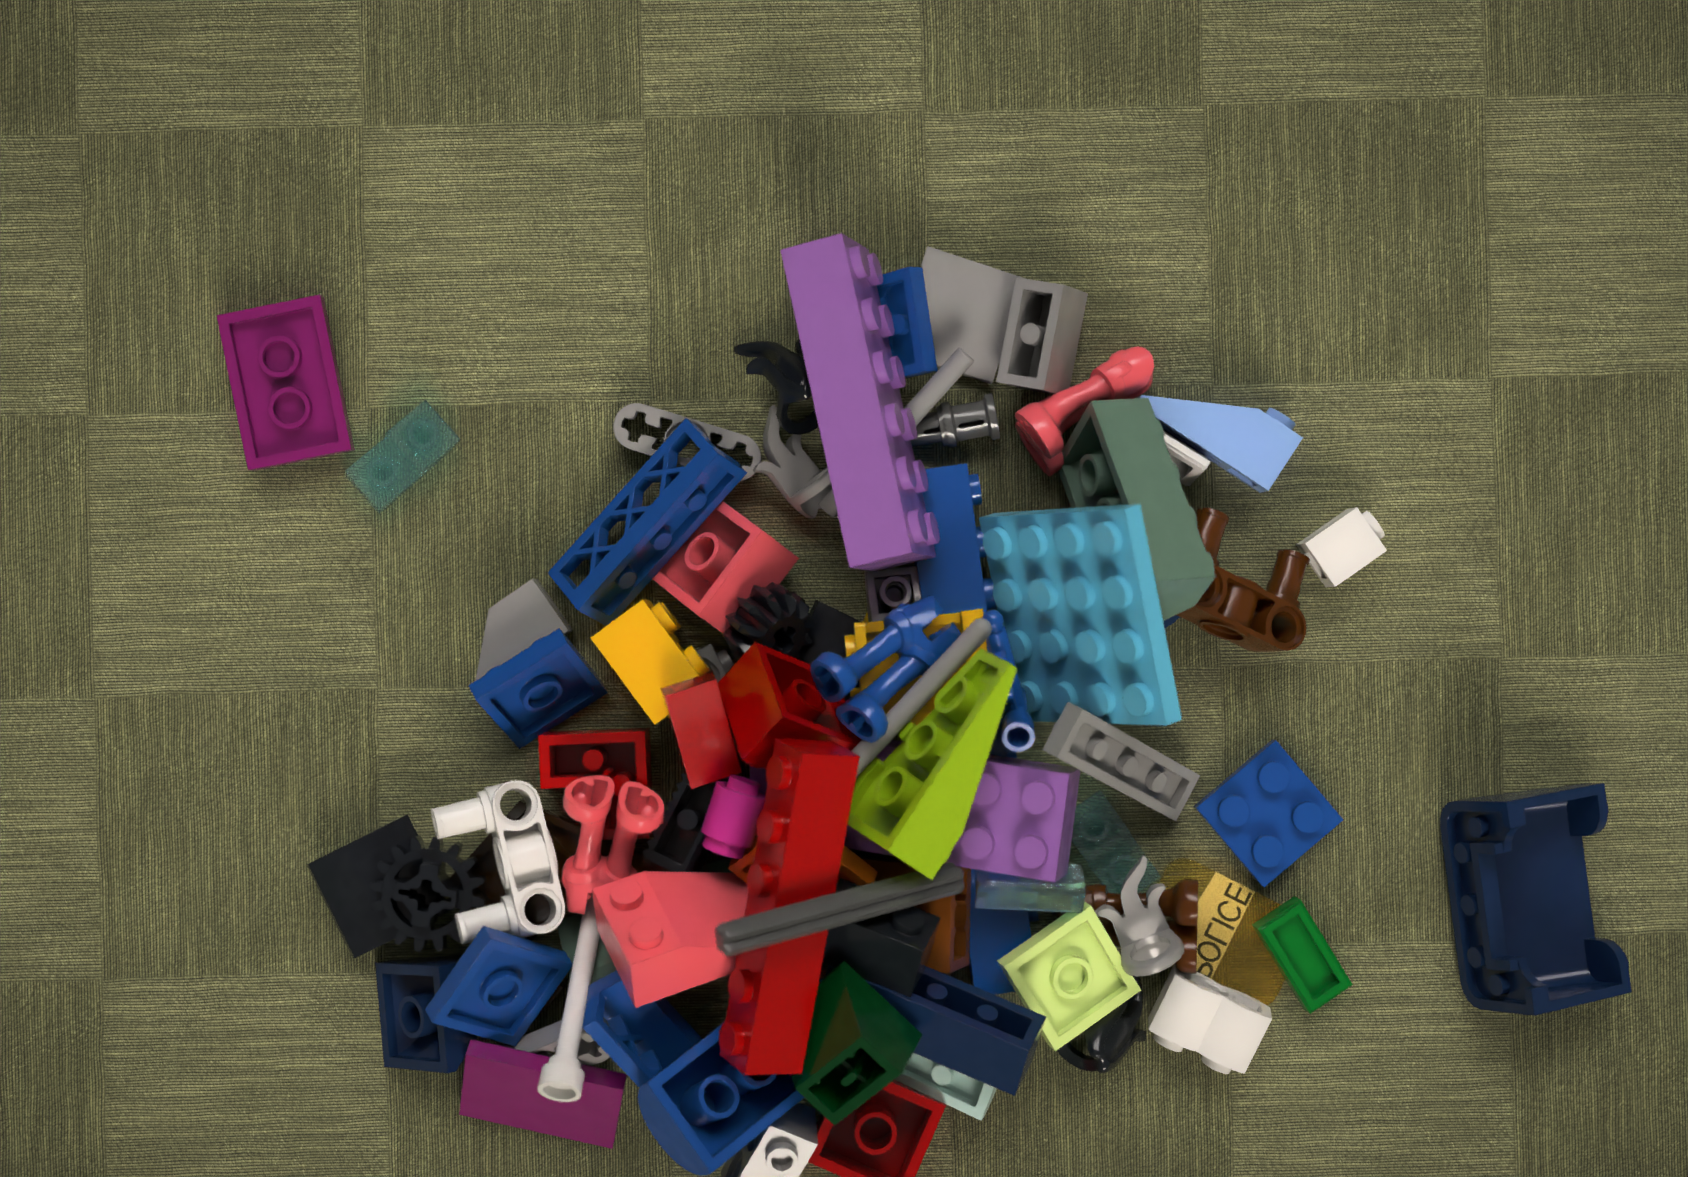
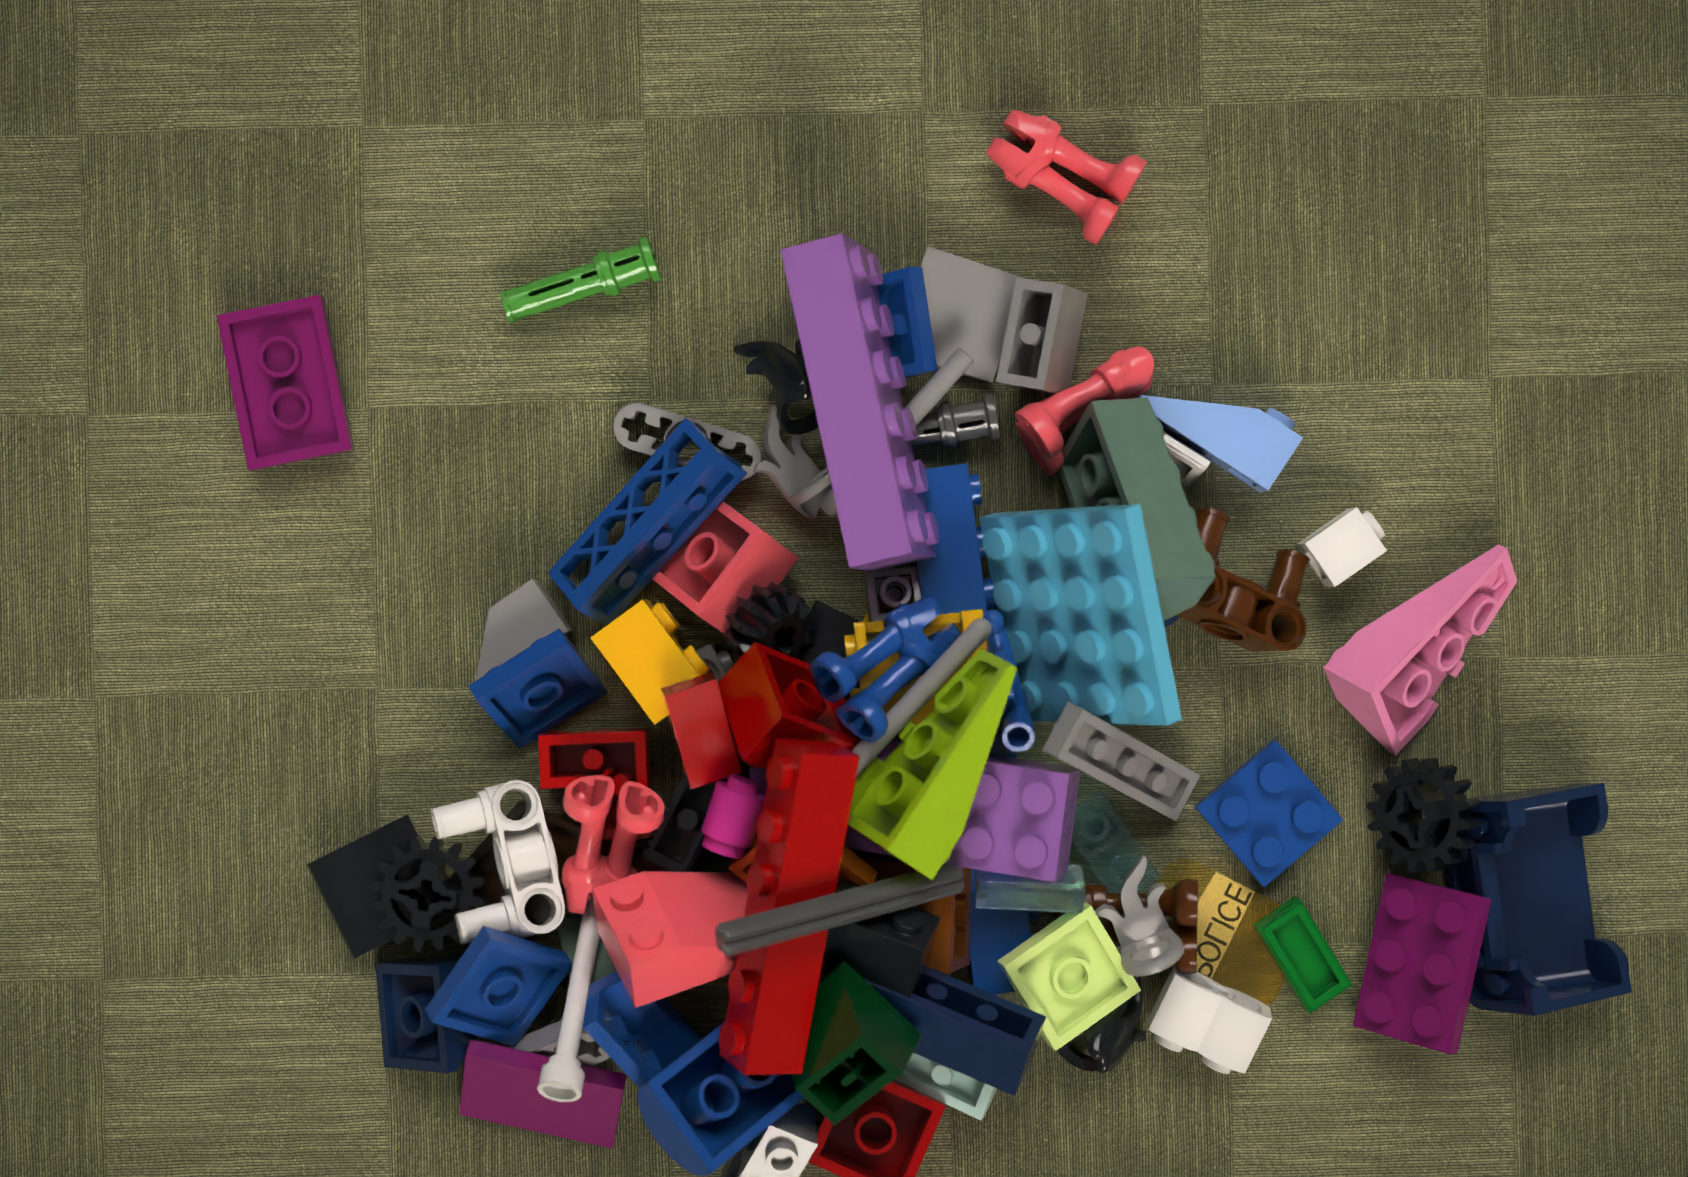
(402, 456): clear light blue slope -> none
(605, 274): none -> bright green pin
(1049, 147): none -> coral piece
(1403, 657): none -> bright pink wedge
(1422, 963): none -> magenta plate
(1431, 789): none -> black gear

